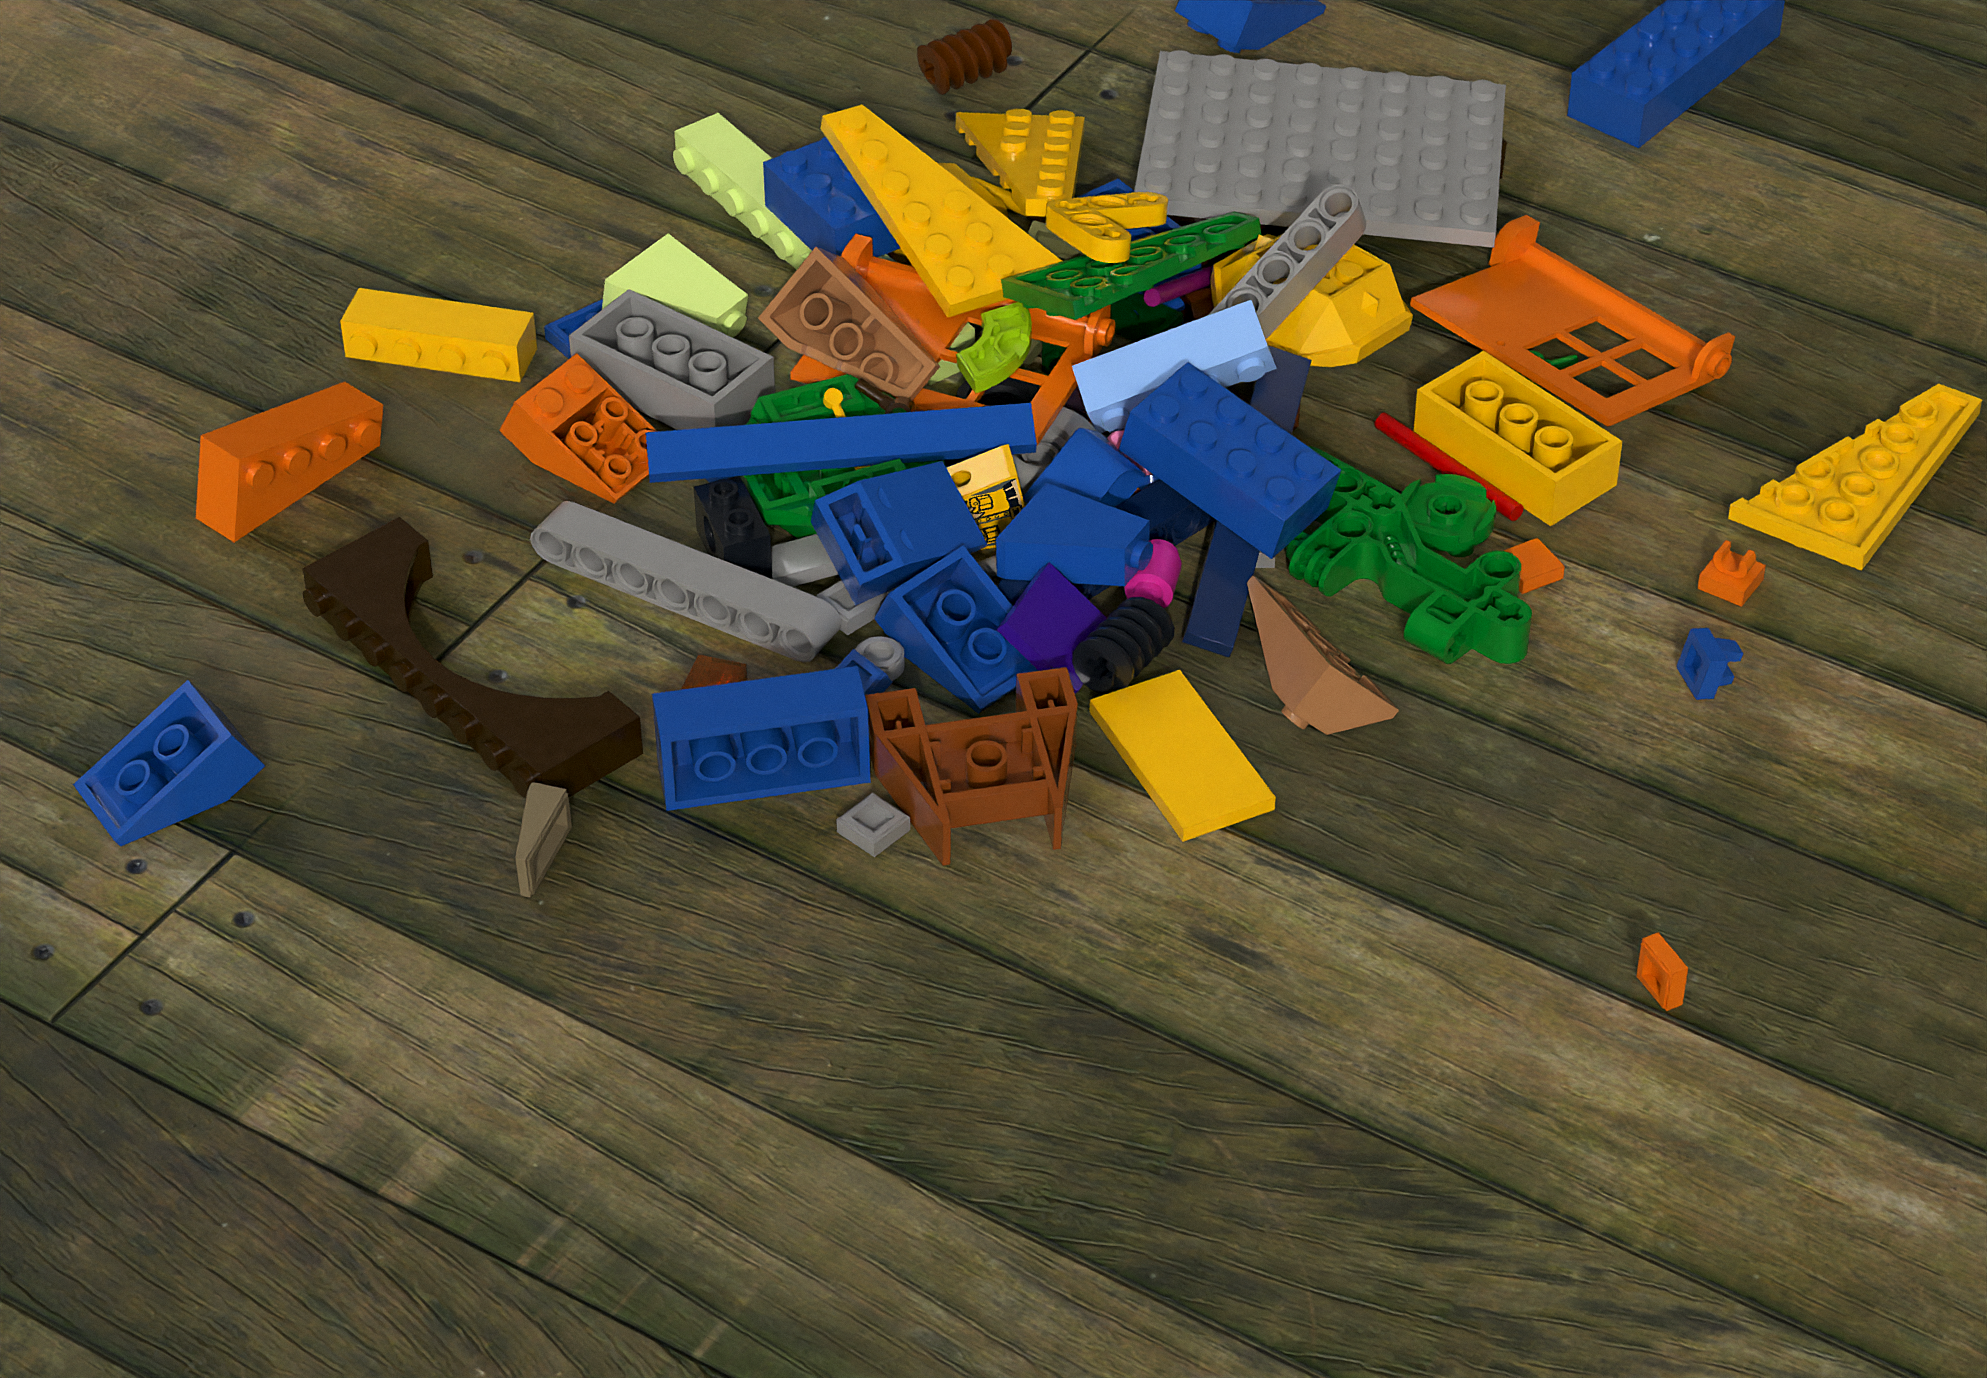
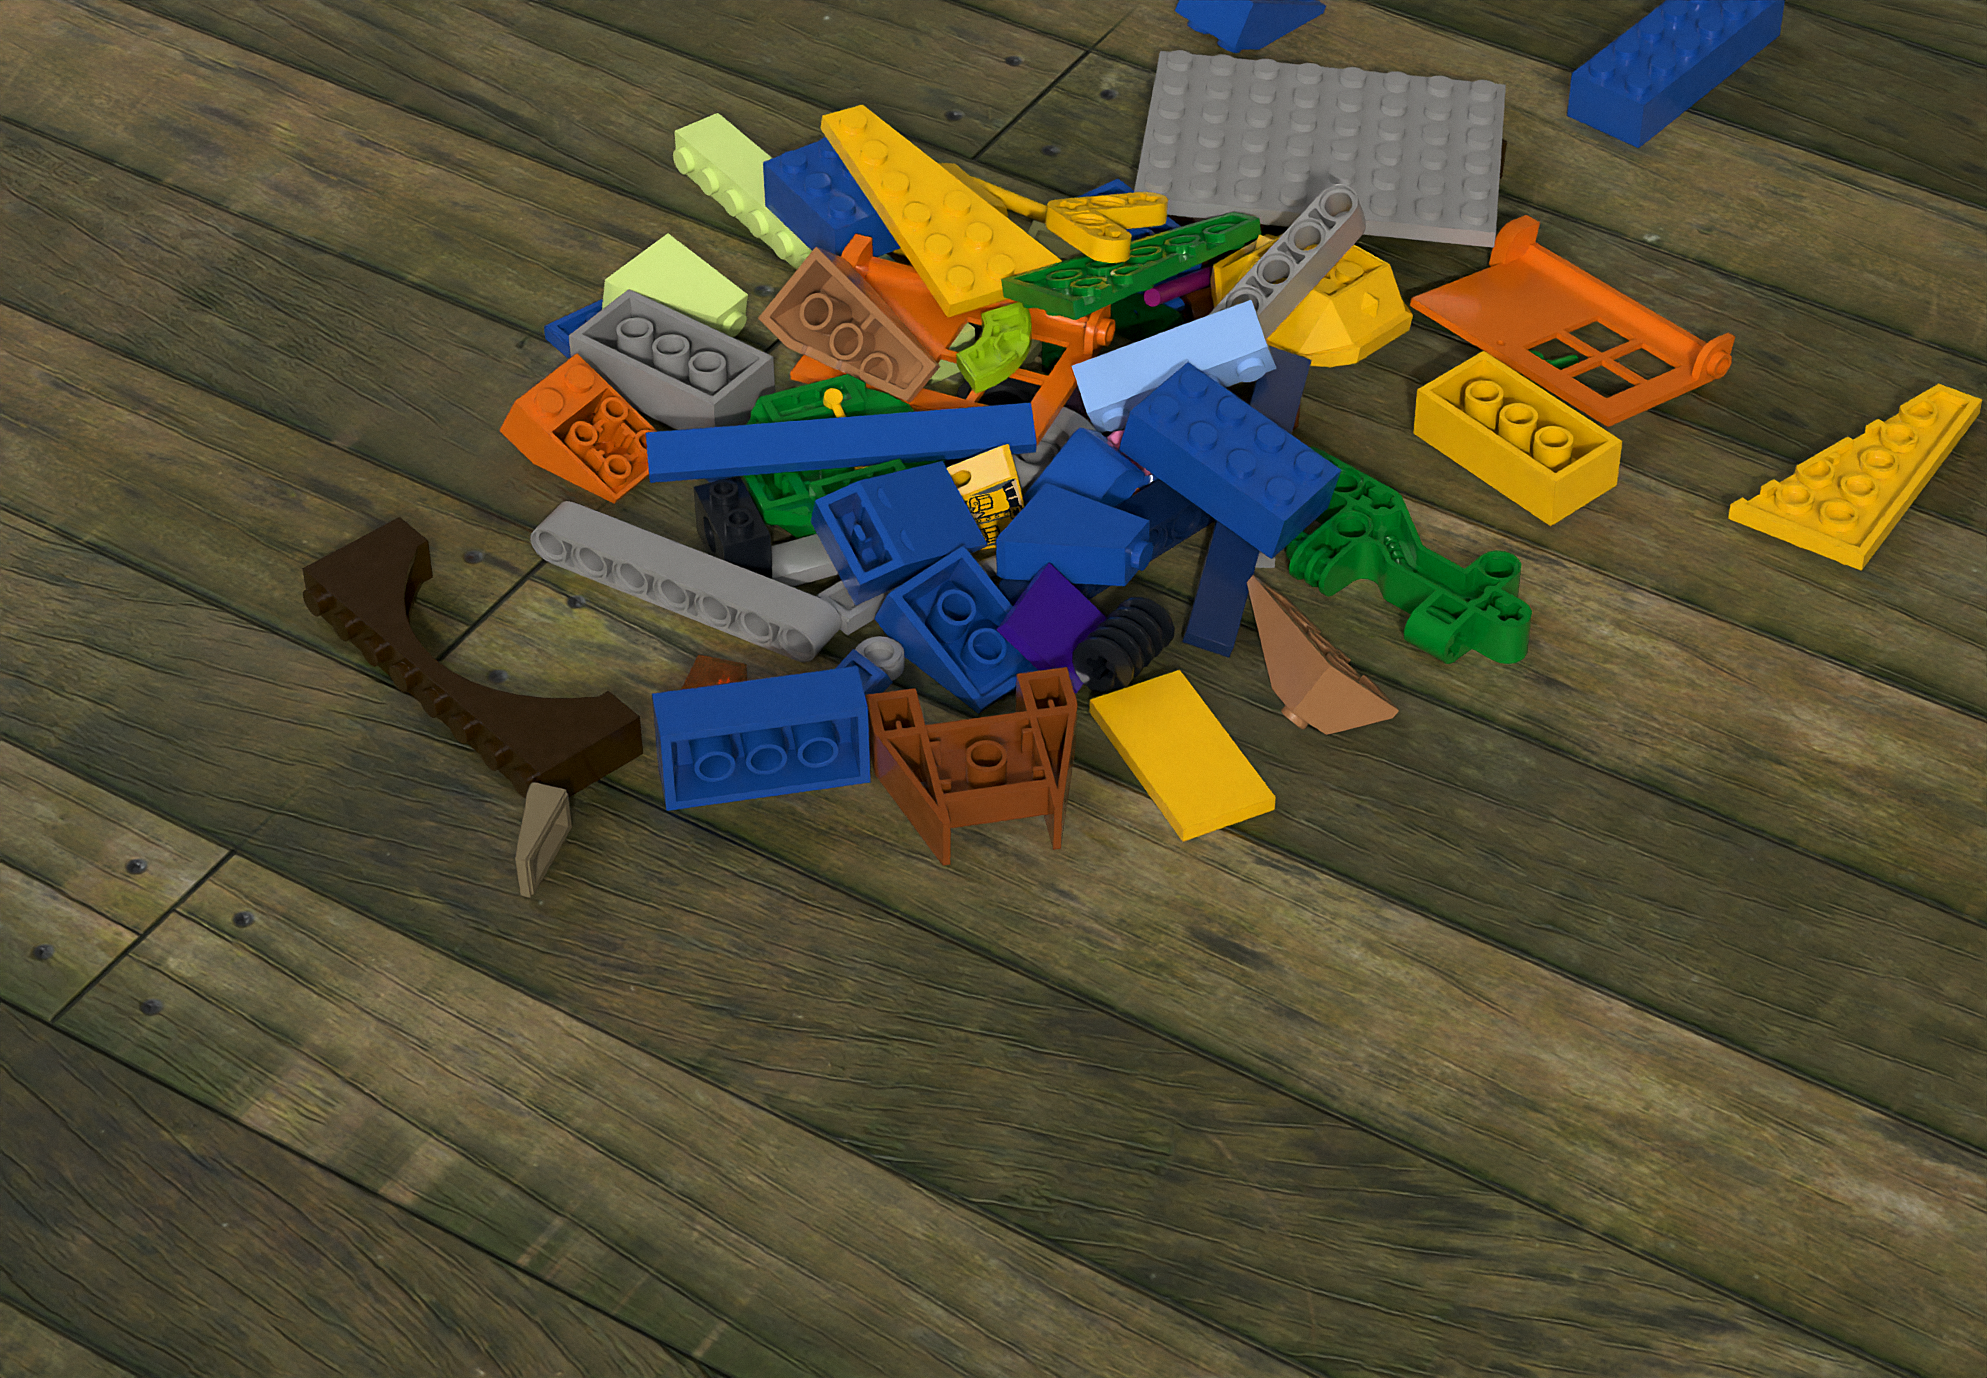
(169, 768): blue slope -> none
(282, 455): orange wedge -> none
(439, 334): yellow brick -> none
(873, 824): light grey tile -> none
(884, 401): dark brown hand -> none
(965, 56): reddish brown piece -> none
(1029, 152): yellow wing -> none
(1160, 577): dark pink brick -> none
(1444, 463): red bar -> none
(1456, 532): green plate -> none
(1538, 565): orange tile -> none
(1662, 971): orange tile -> none
(1705, 662): blue tile -> none
(1732, 575): orange tile -> none

